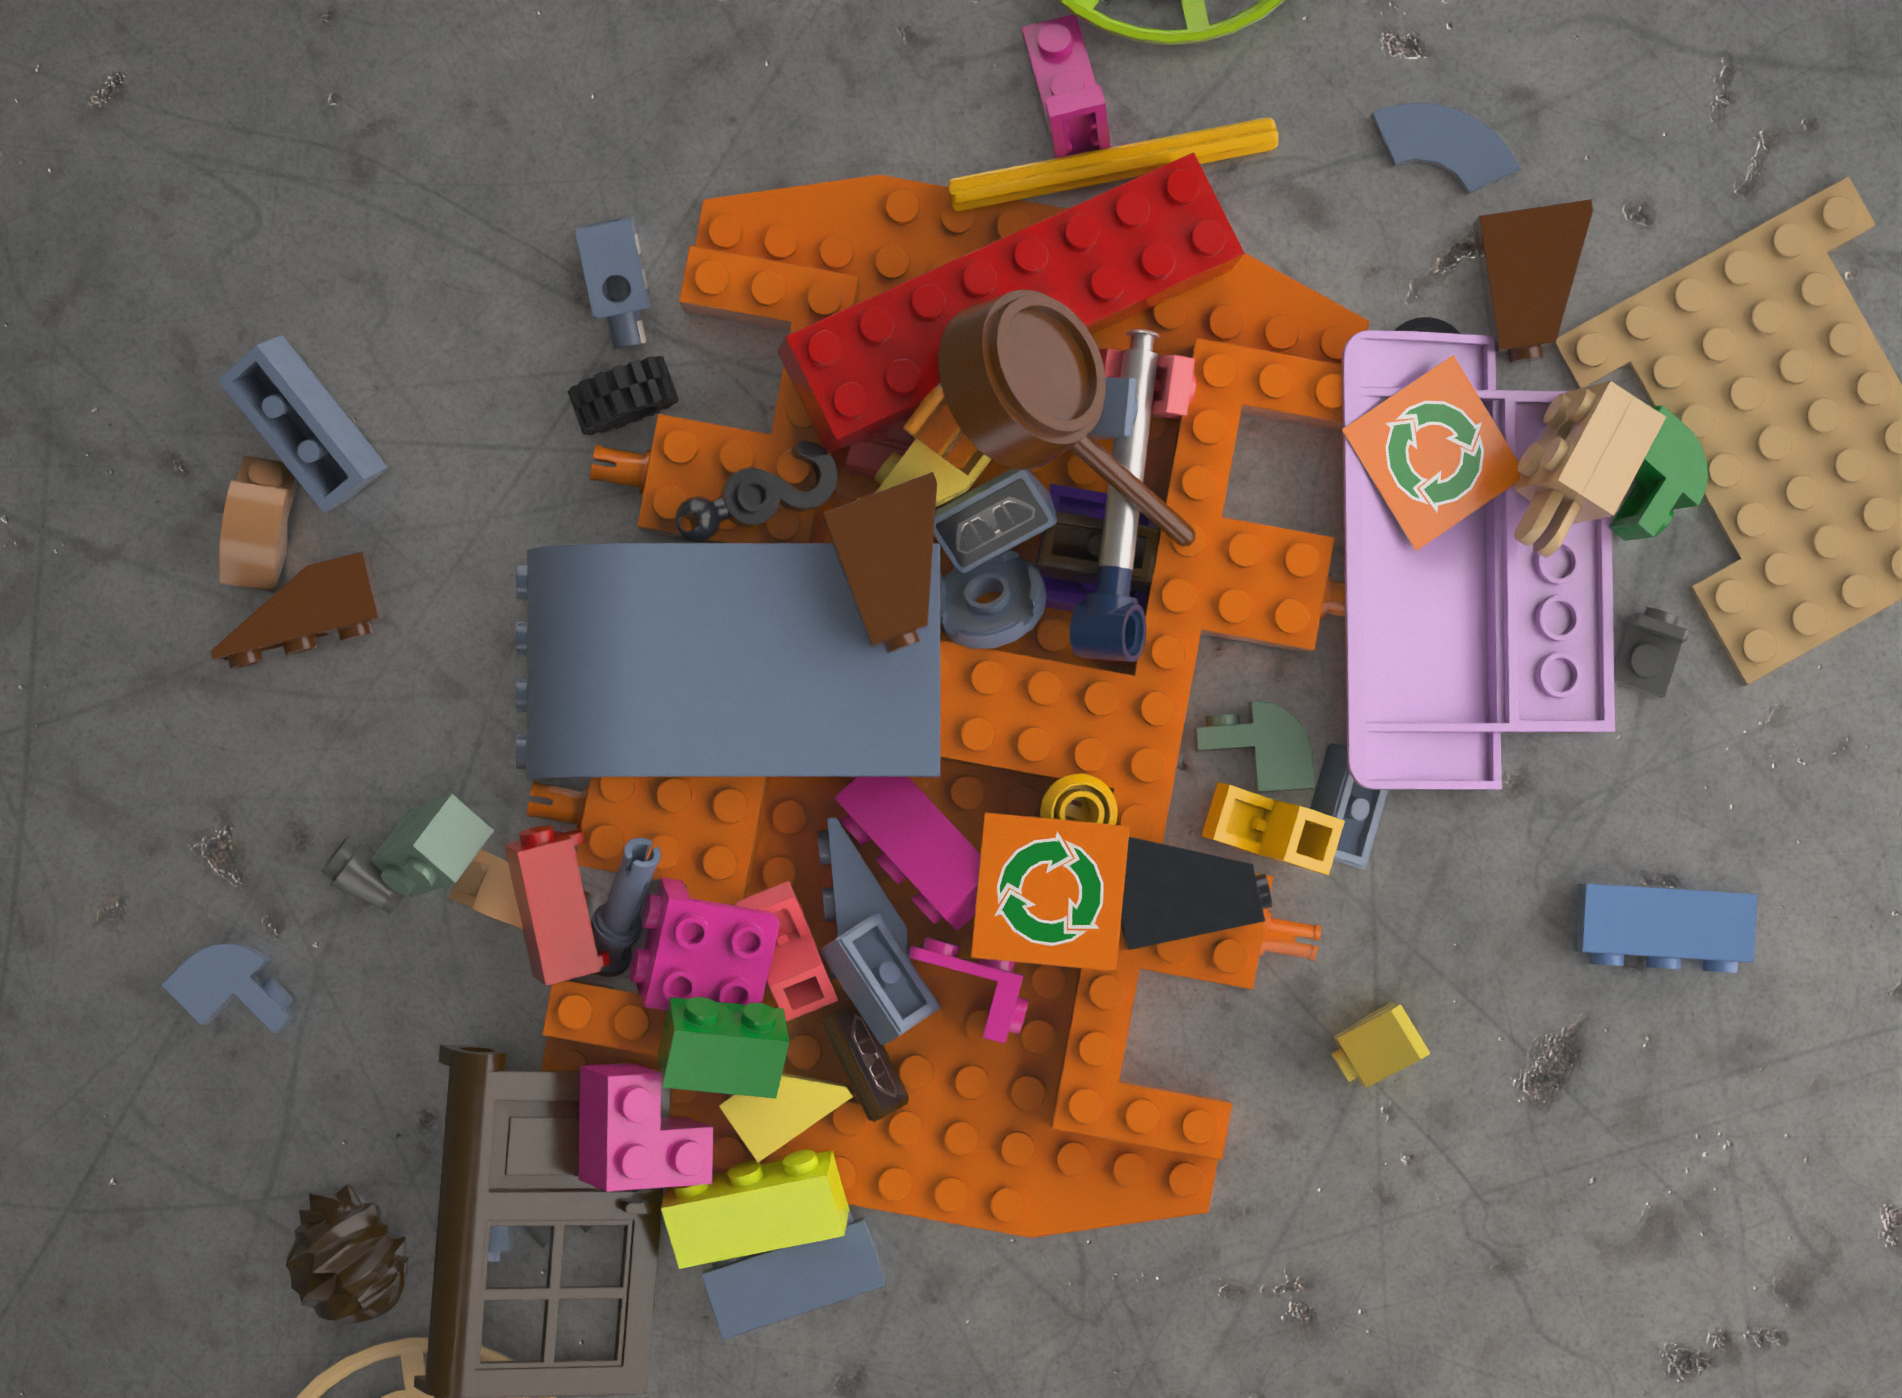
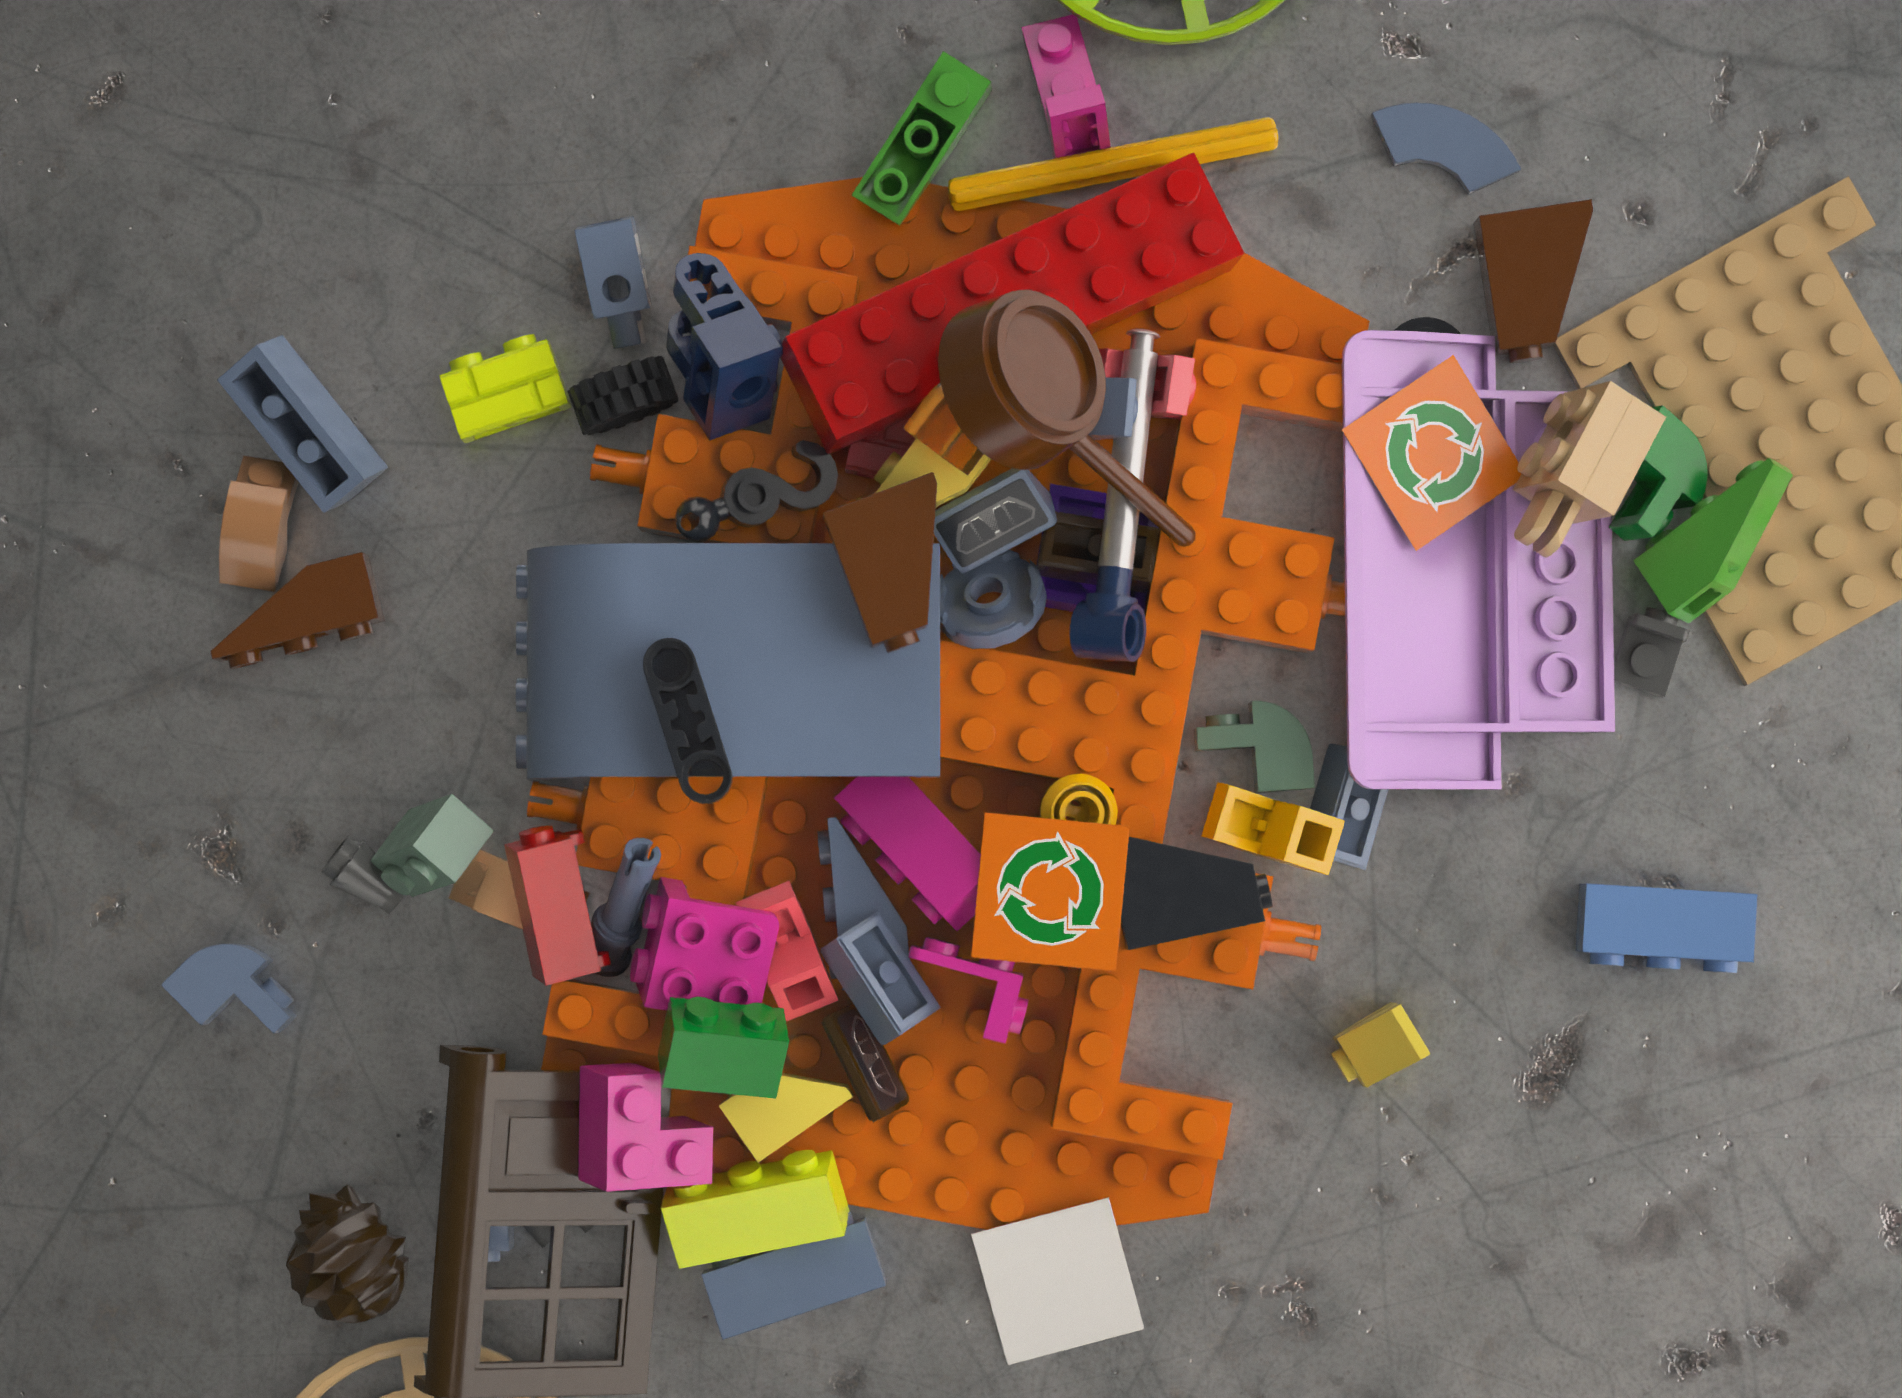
(505, 388): none -> neon yellow brick
(669, 712): none -> black beam
(730, 349): none -> dark blue brick
(923, 138): none -> bright green slope
(1058, 1281): none -> white sticker
(1710, 550): none -> bright green slope

